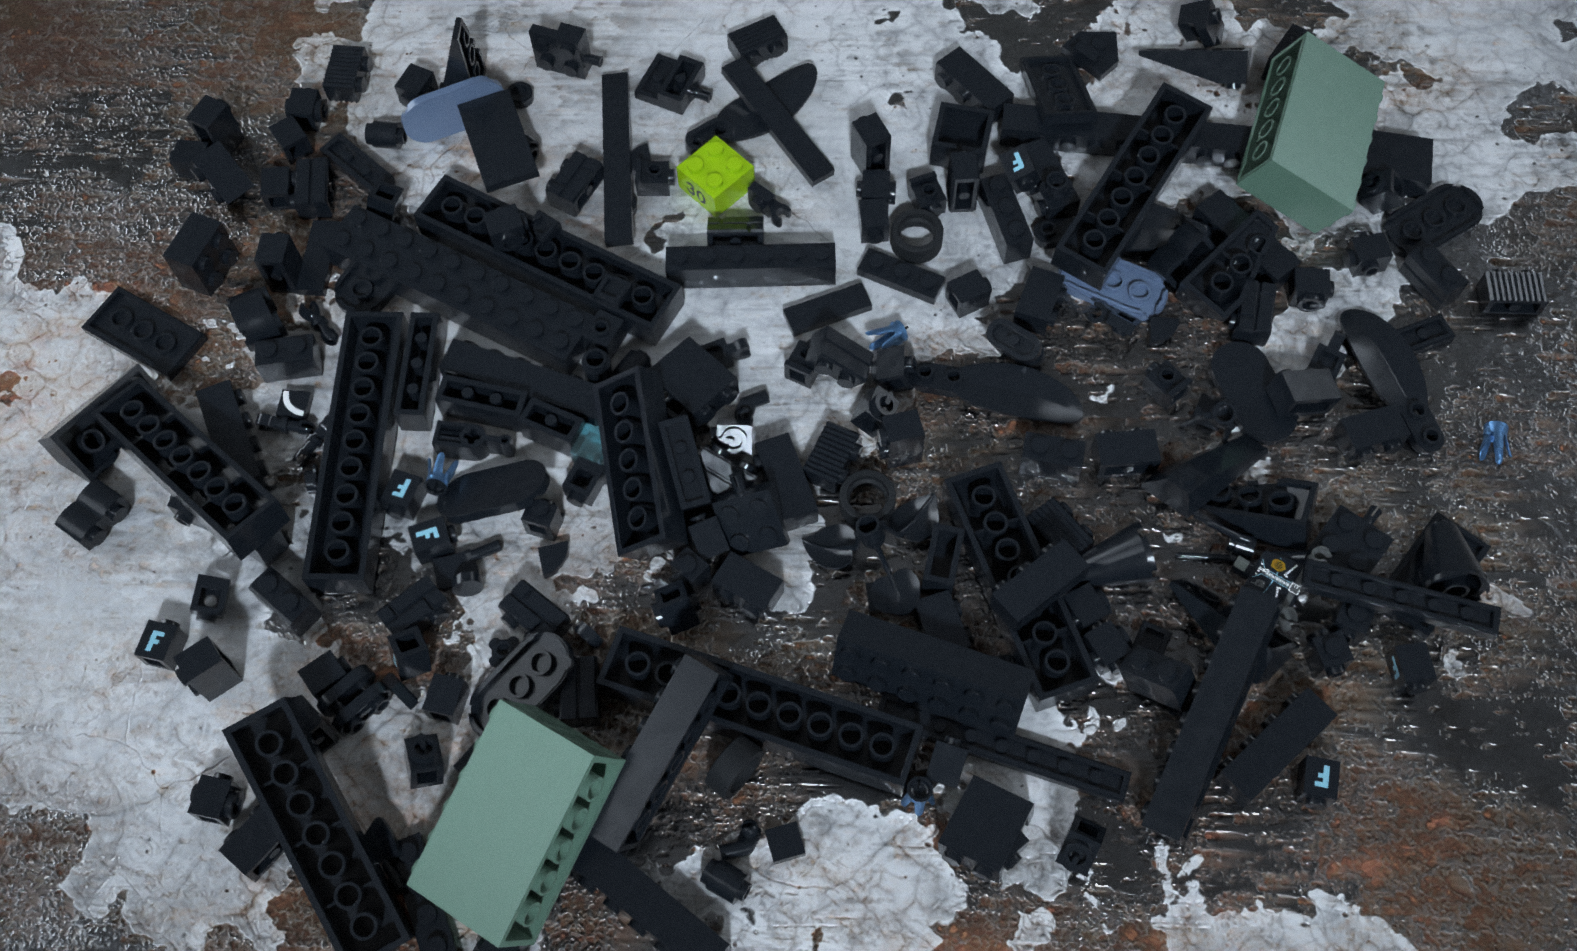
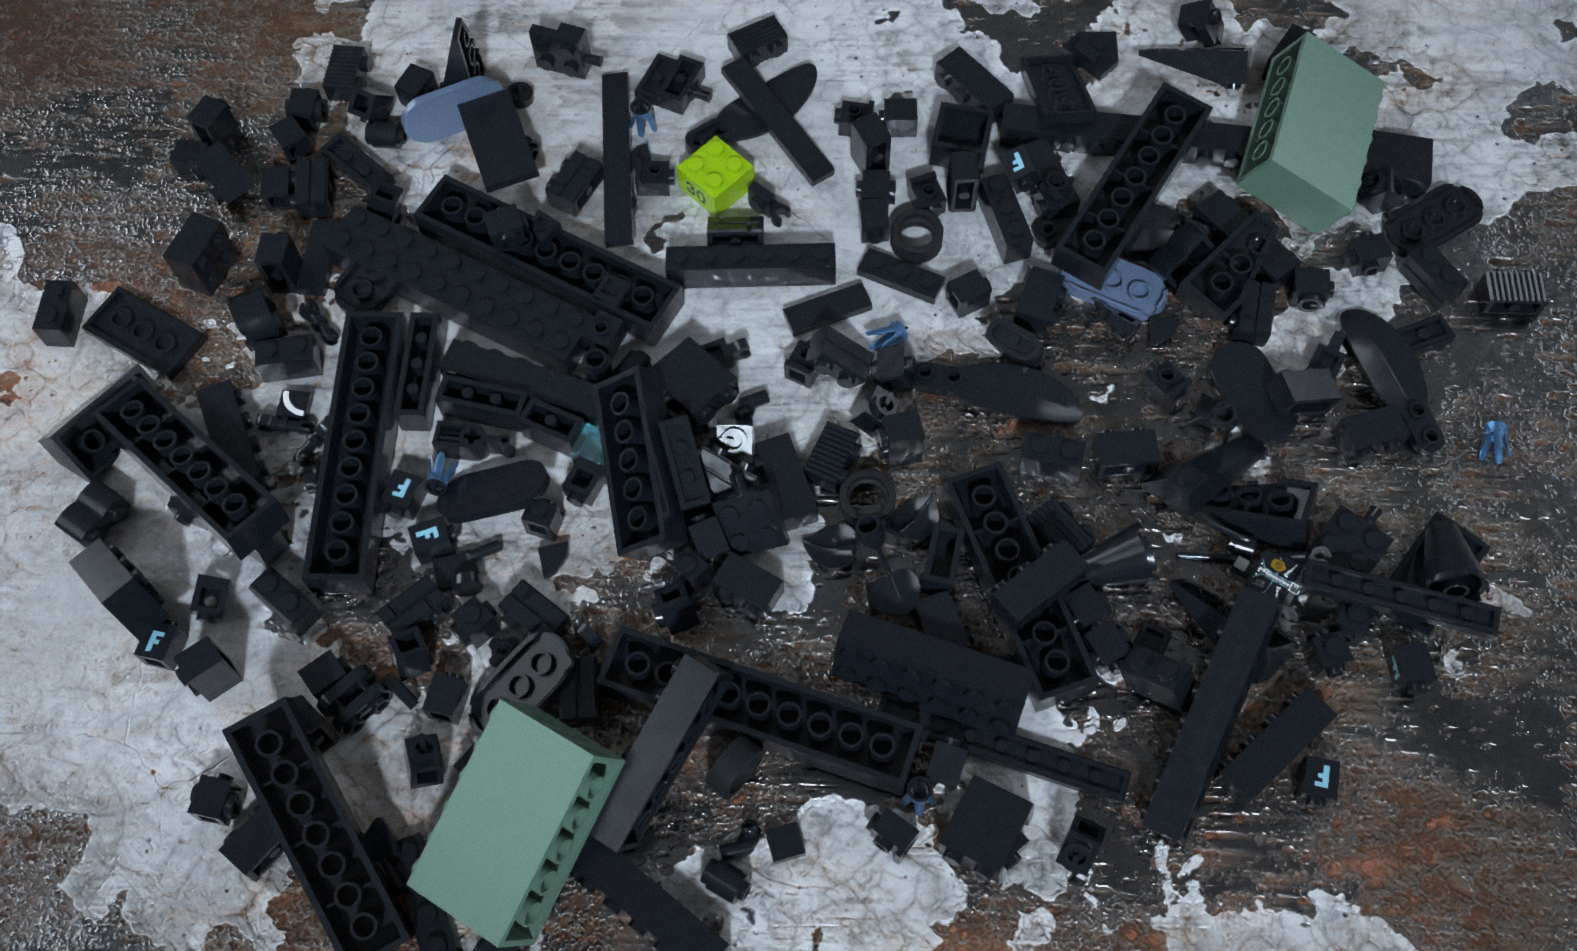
(60, 313): none -> black brick
(121, 588): none -> black brick
(370, 104): none -> black brick
(474, 622): none -> black brick
(641, 111): none -> piece
(850, 112): none -> black brick
(892, 833): none -> black brick
(900, 116): none -> black brick

